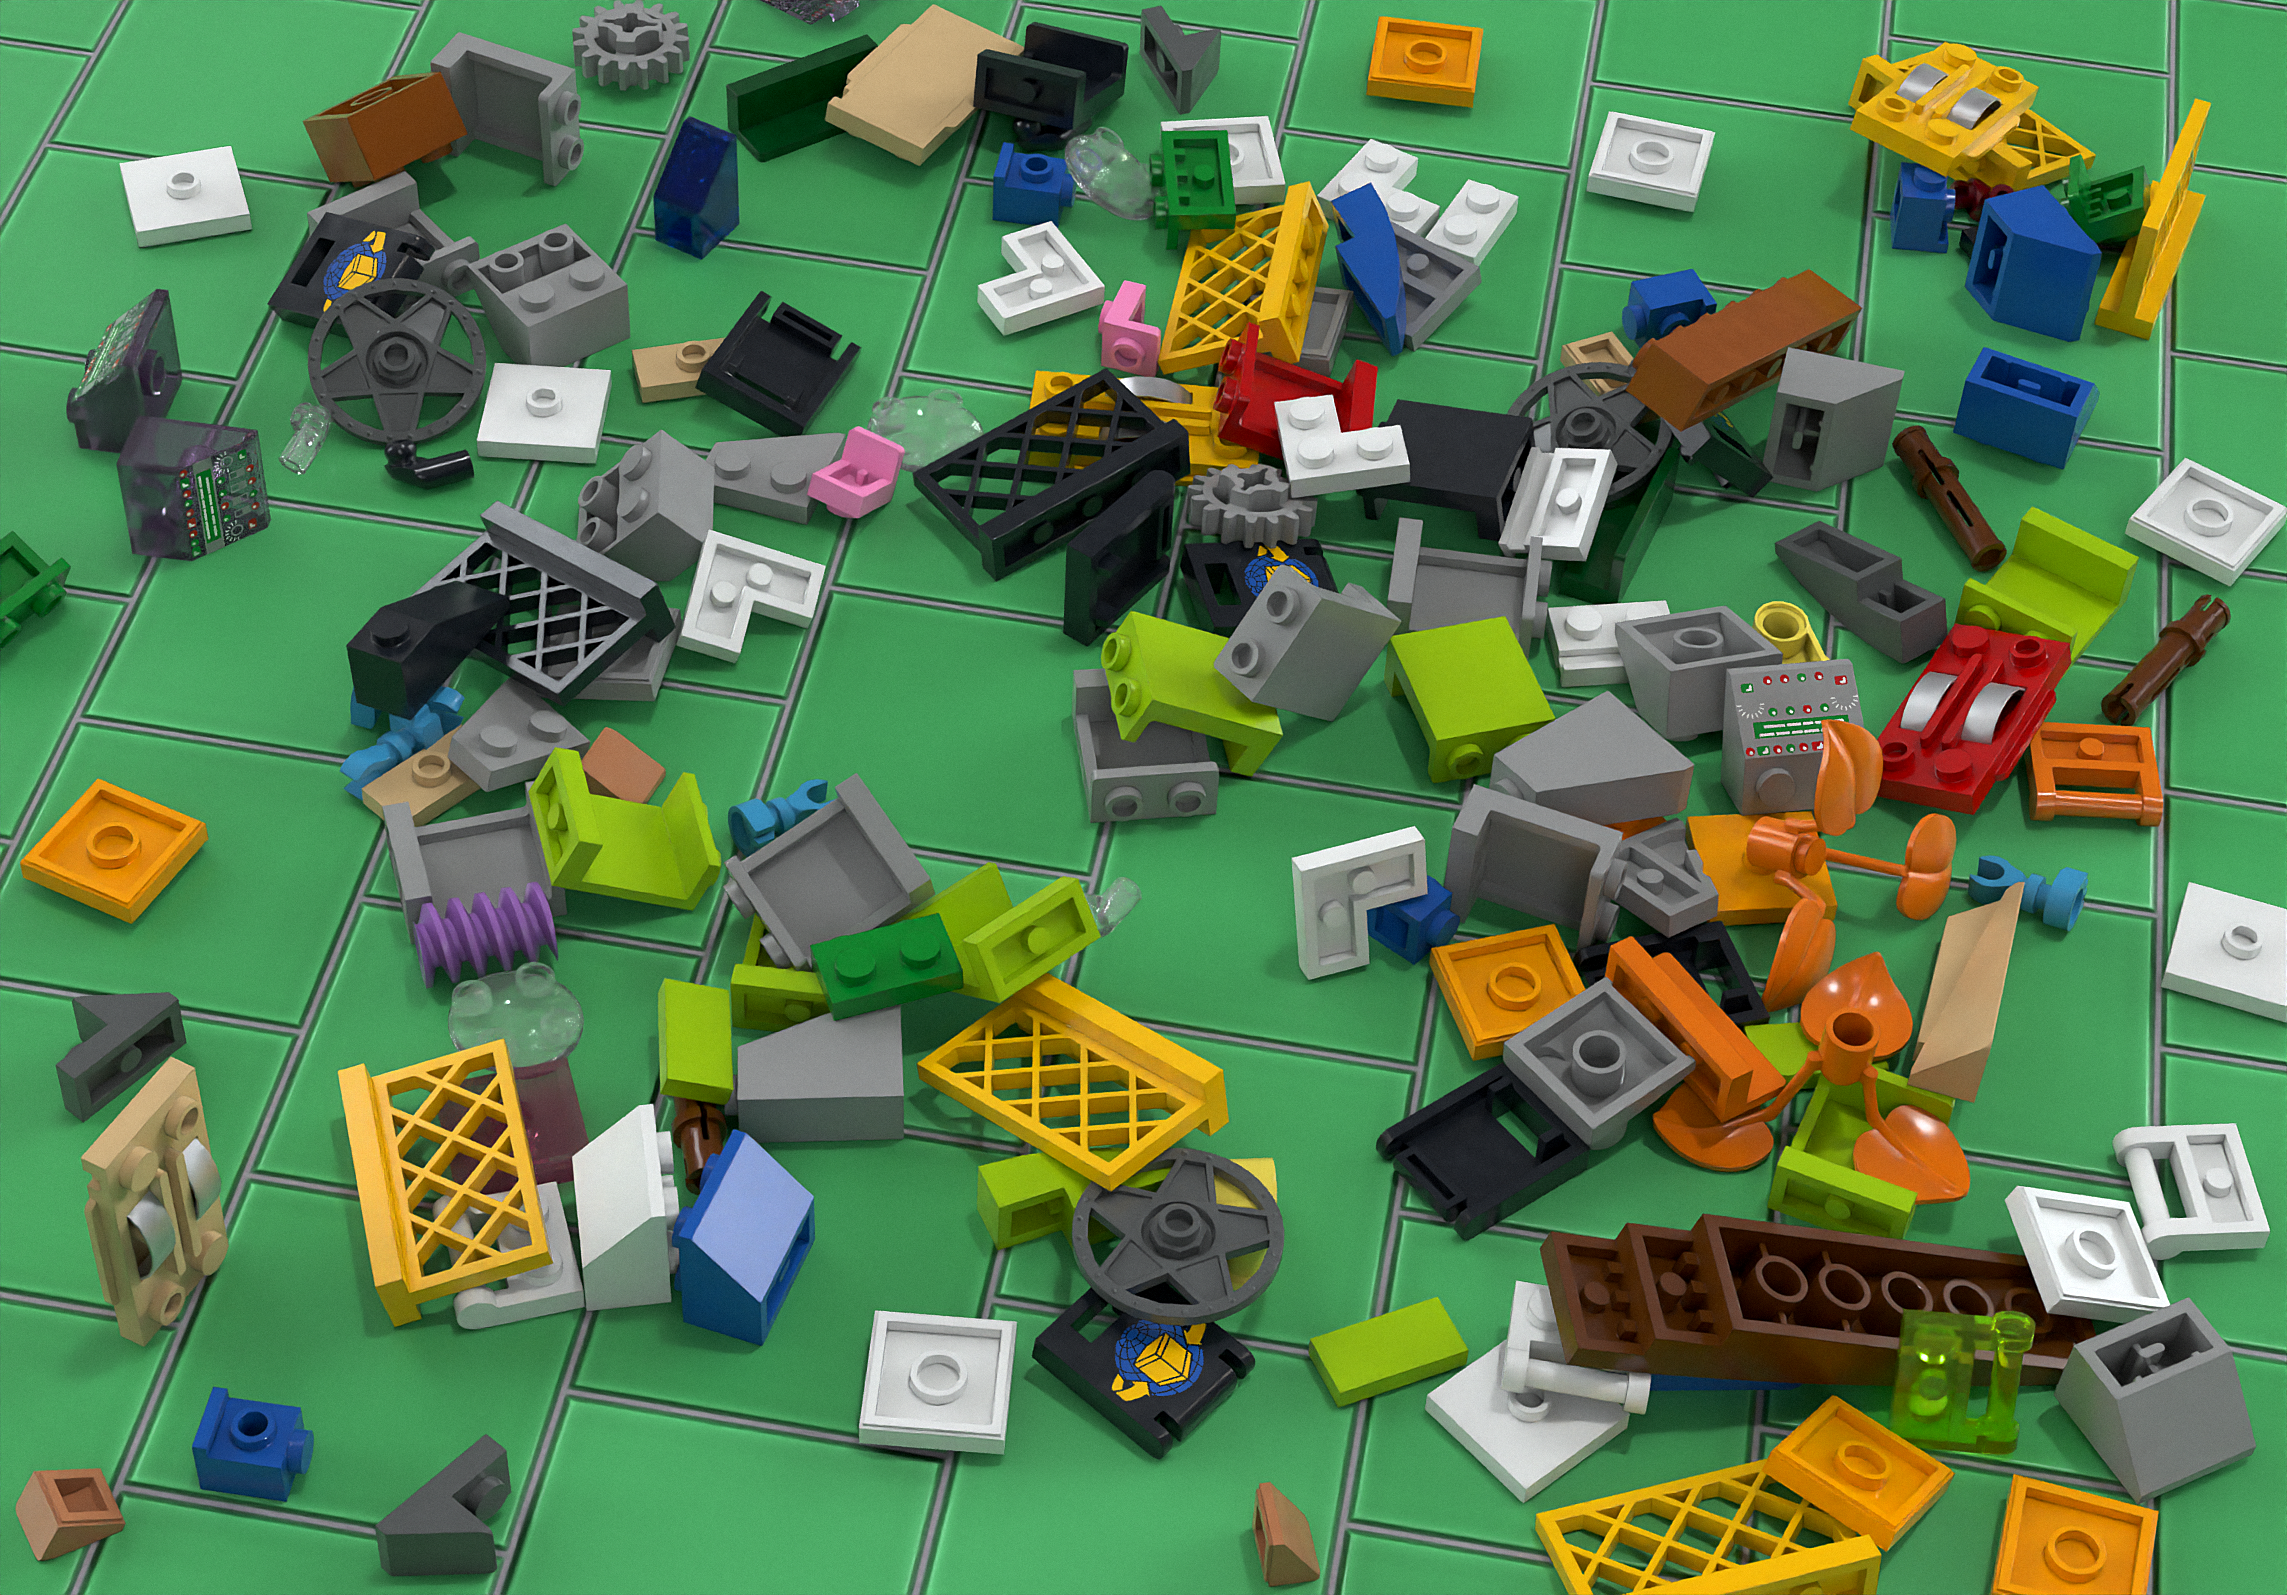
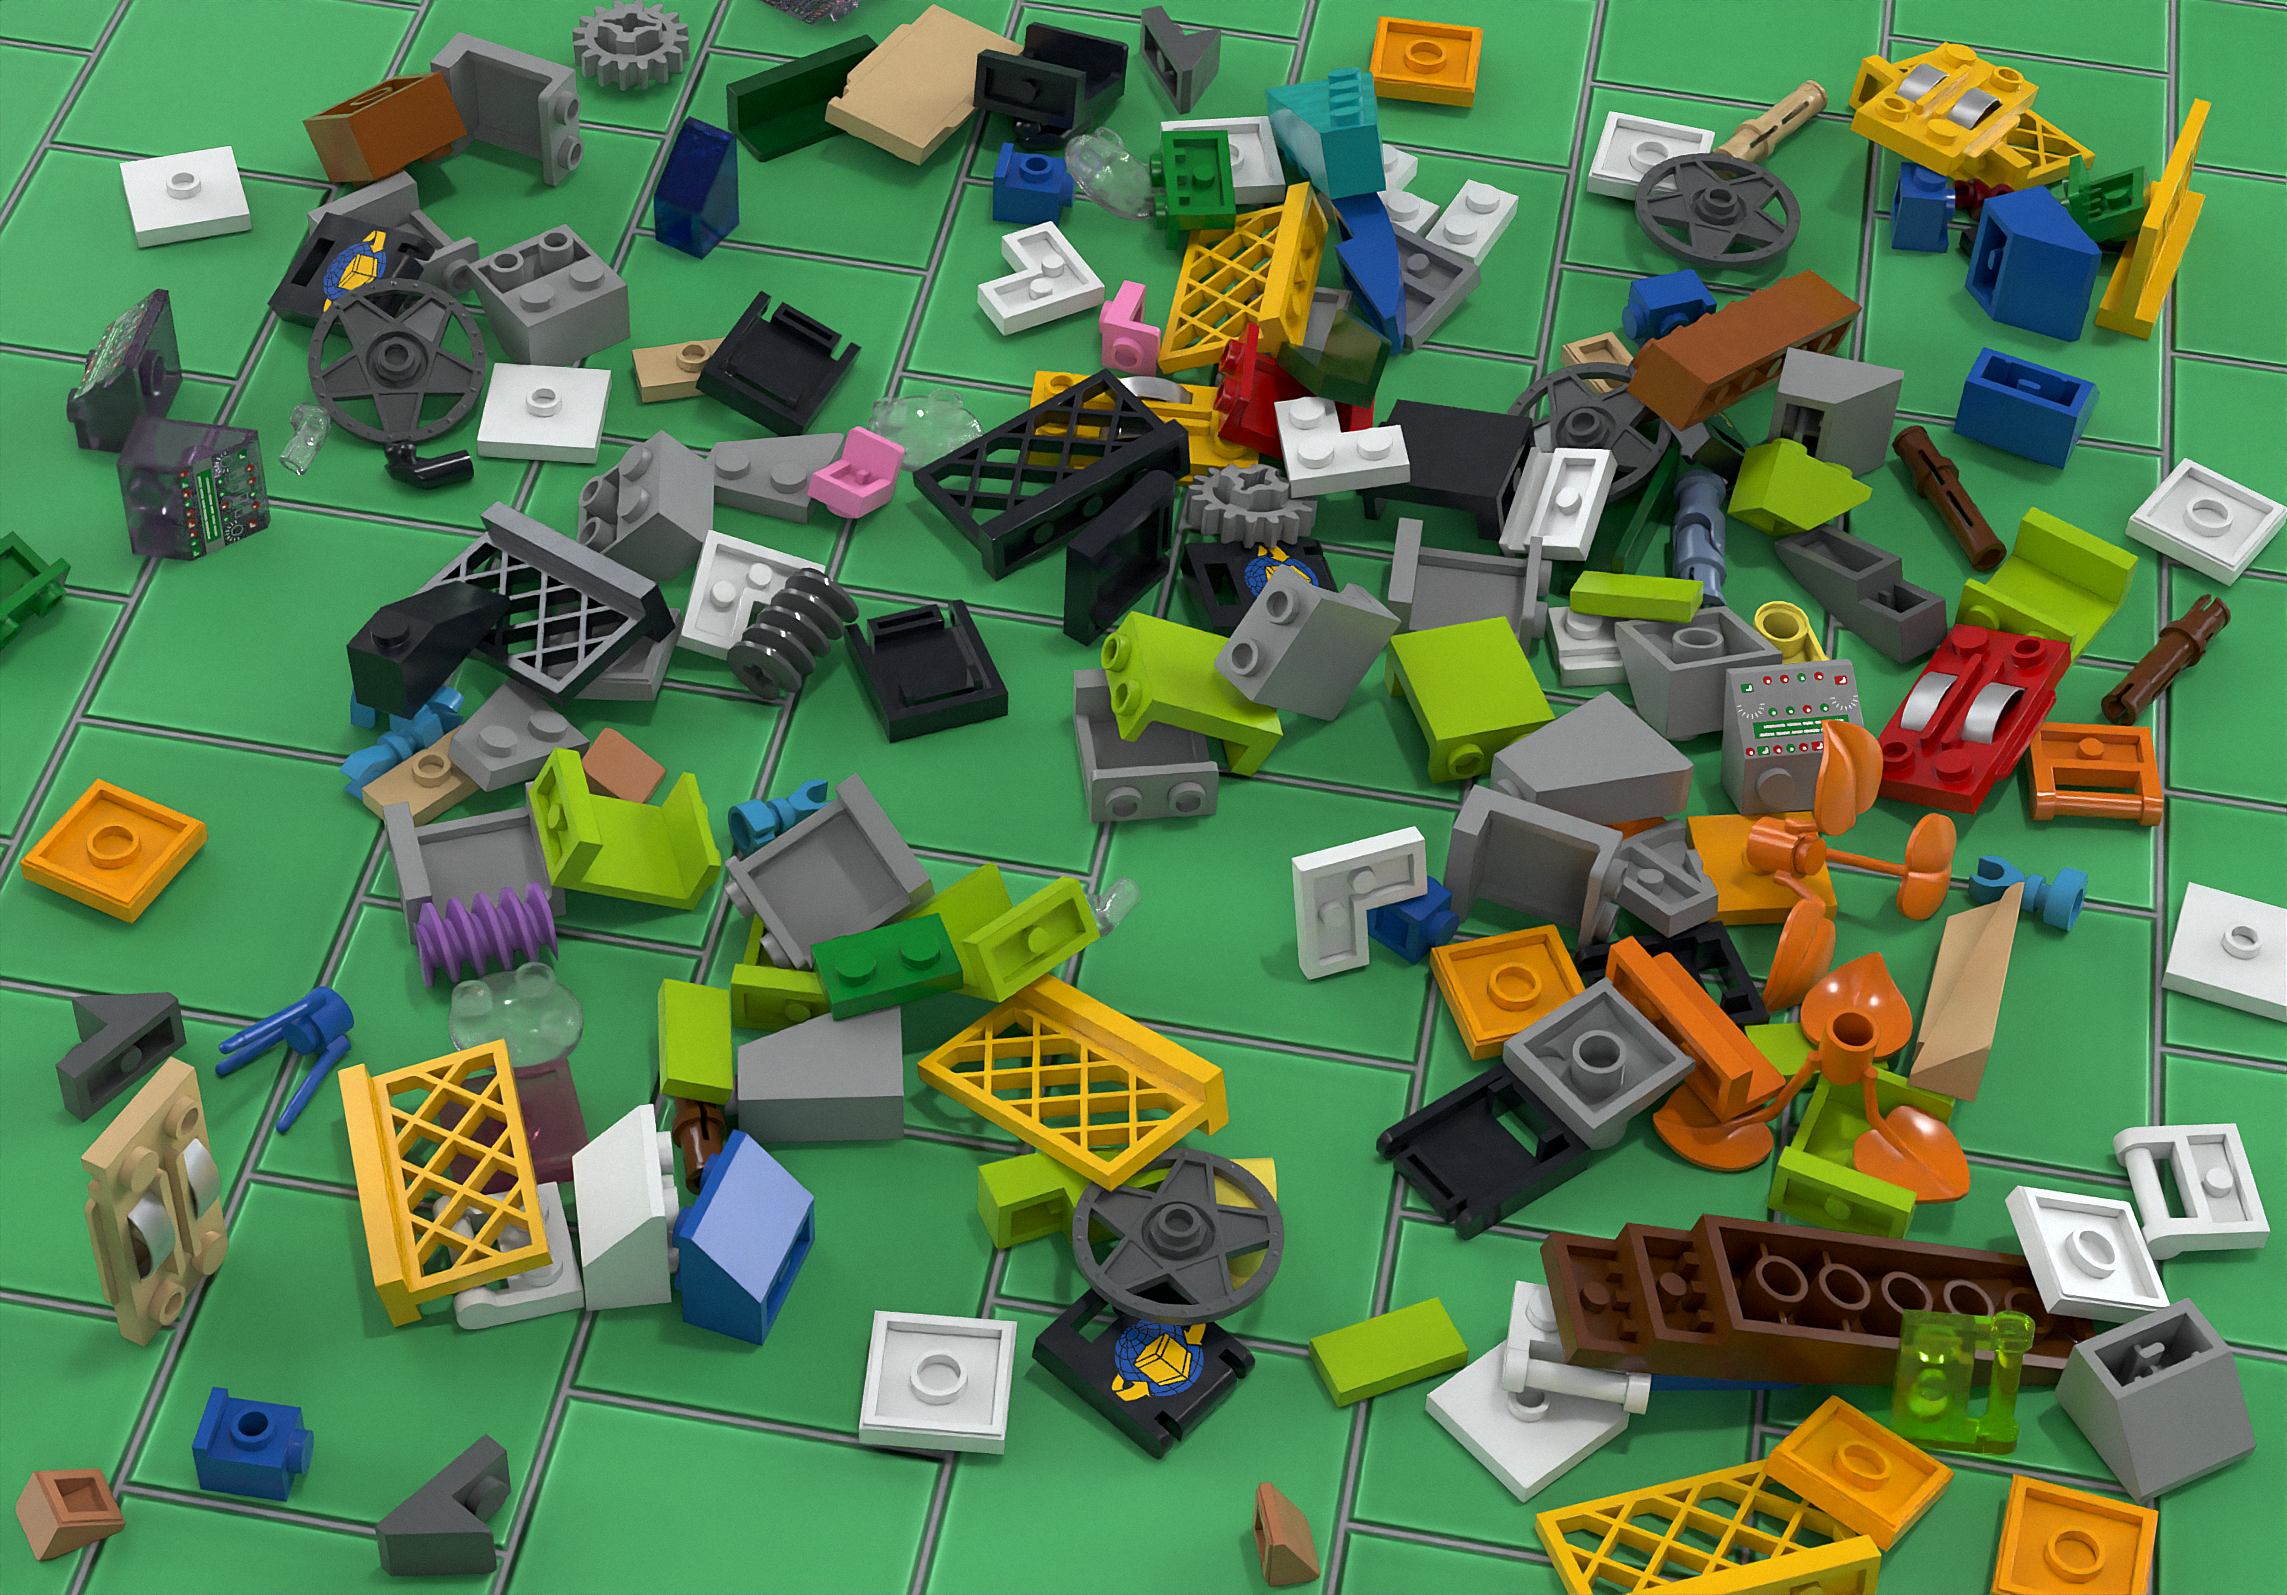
(308, 1027): none -> blue plant
(791, 634): none -> dark grey piece
(926, 674): none -> black container
(1331, 132): none -> teal wedge
(1347, 366): none -> dark green panel
(1636, 596): none -> lime tile
(1700, 533): none -> sand blue piece
(1717, 211): none -> dark grey wheel
(1790, 491): none -> lime slope
(1799, 106): none -> tan pin

